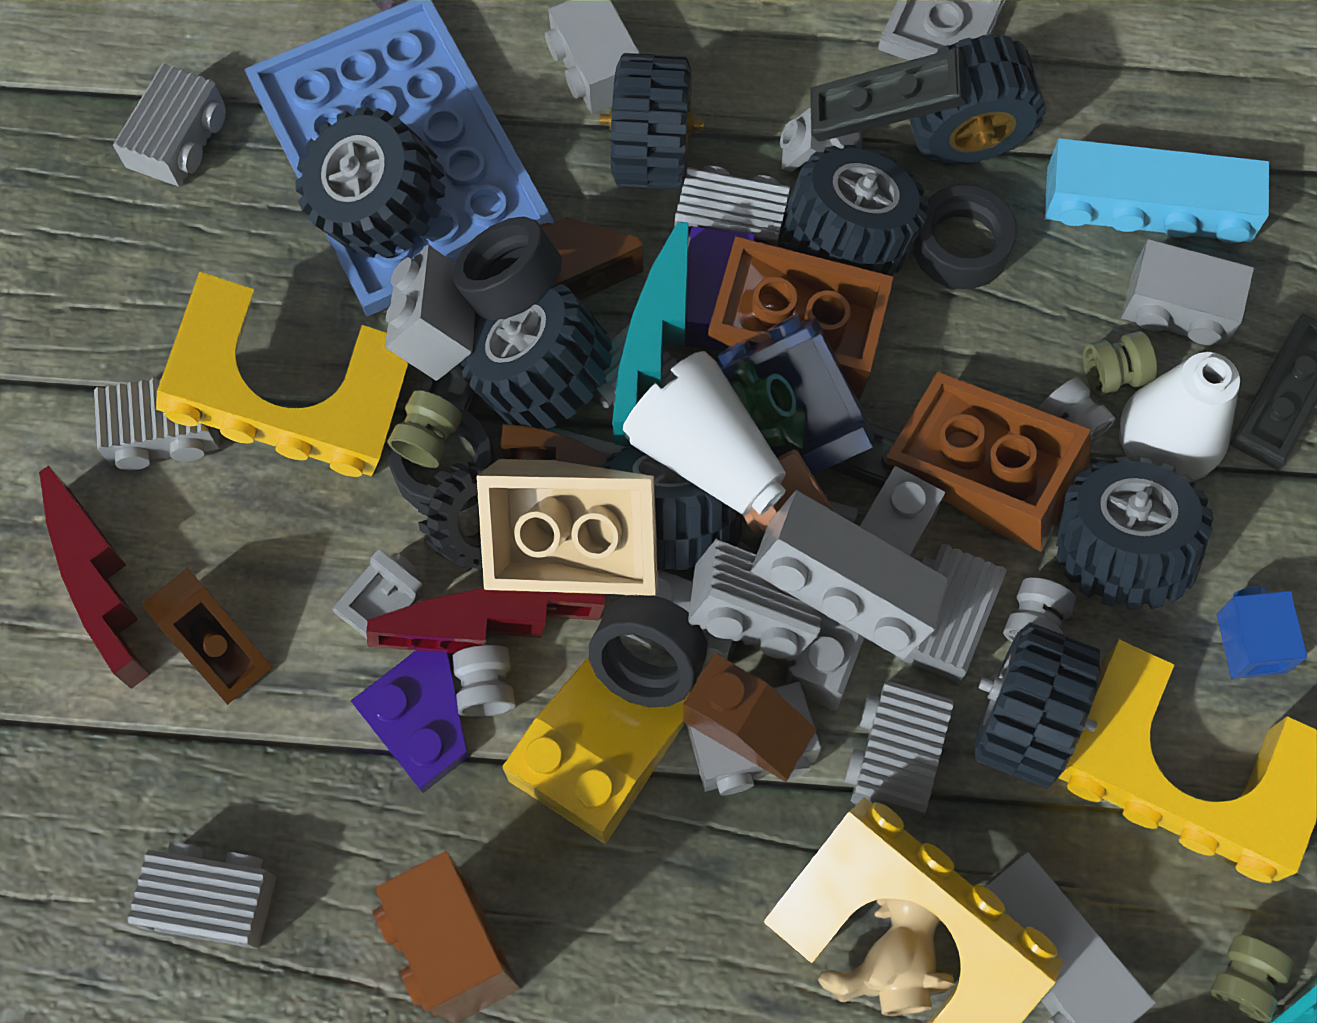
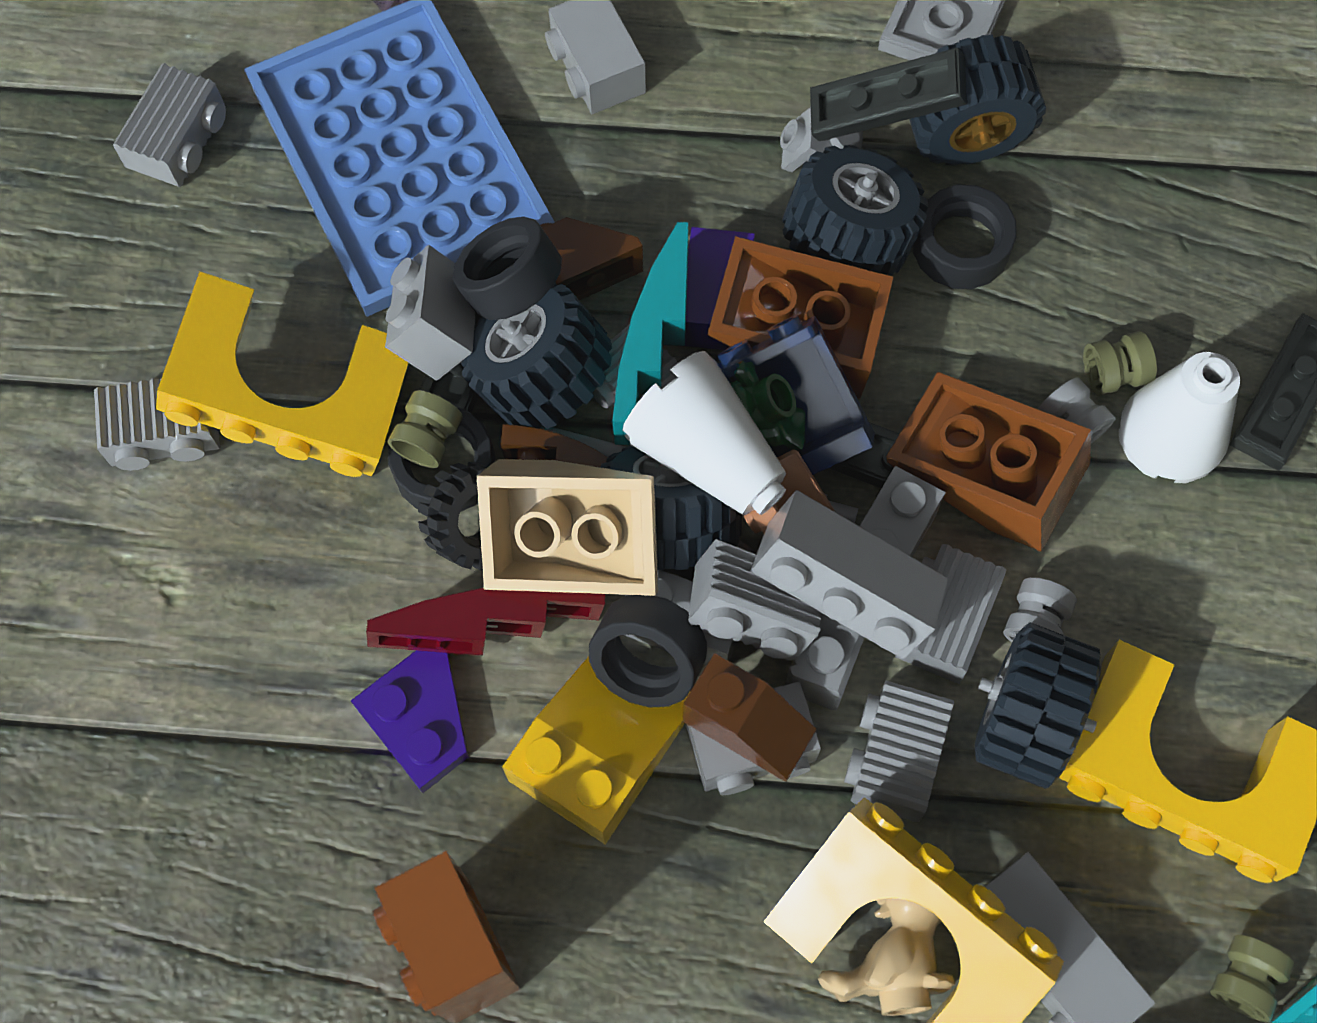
(85, 565): dark red slope -> none
(203, 897): light grey brick -> none
(206, 636): reddish brown slope -> none
(370, 182): black wheel -> none
(380, 589): light grey bracket -> none
(483, 677): light grey wheel -> none
(651, 121): black wheel -> none
(733, 203): light grey brick -> none
(1133, 532): black wheel -> none
(1157, 191): medium azure brick -> none
(1187, 293): light grey brick -> none
(1261, 633): blue brick -> none

